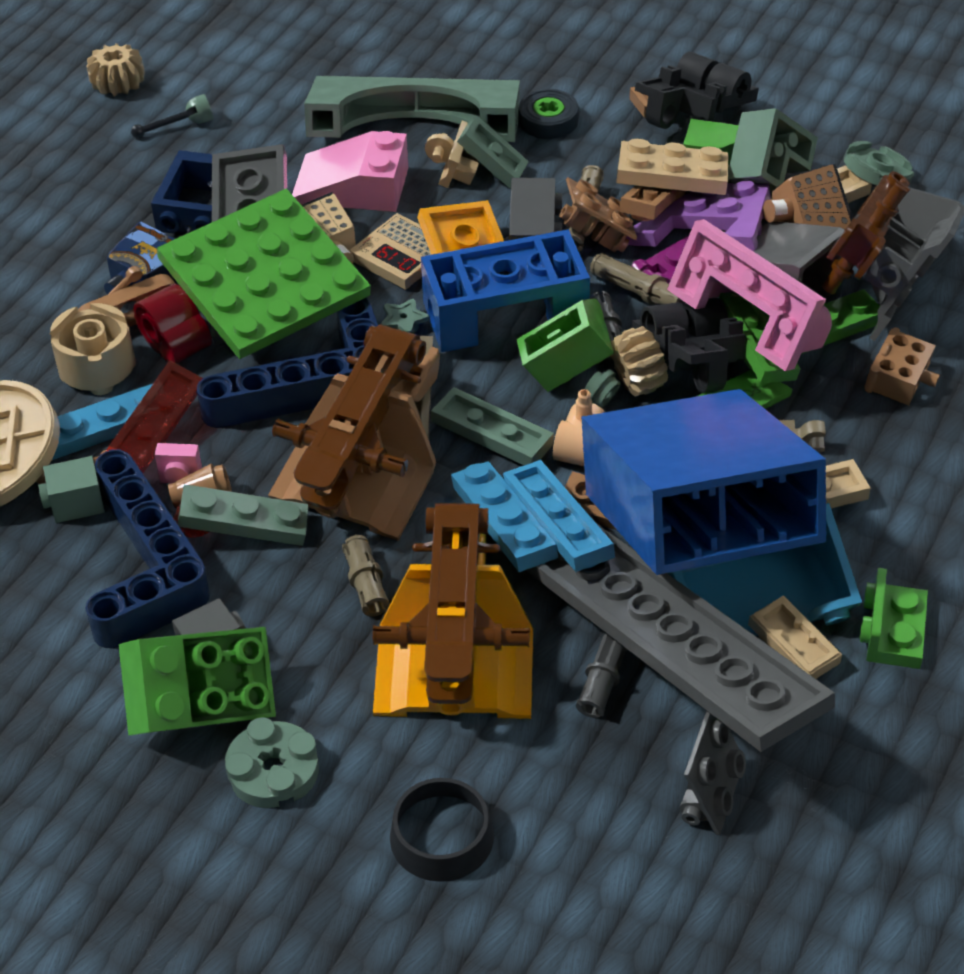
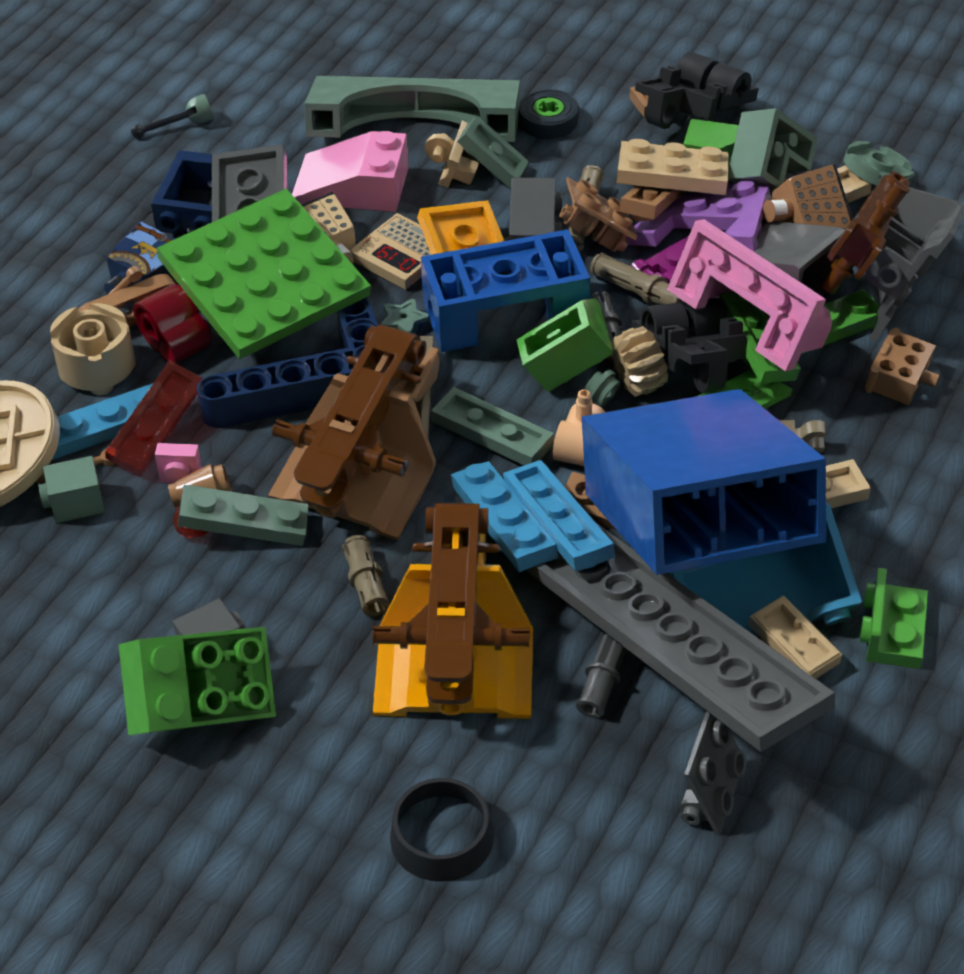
(115, 69): tan gear -> none
(175, 575): dark blue beam -> none
(269, 740): sand green plate -> none

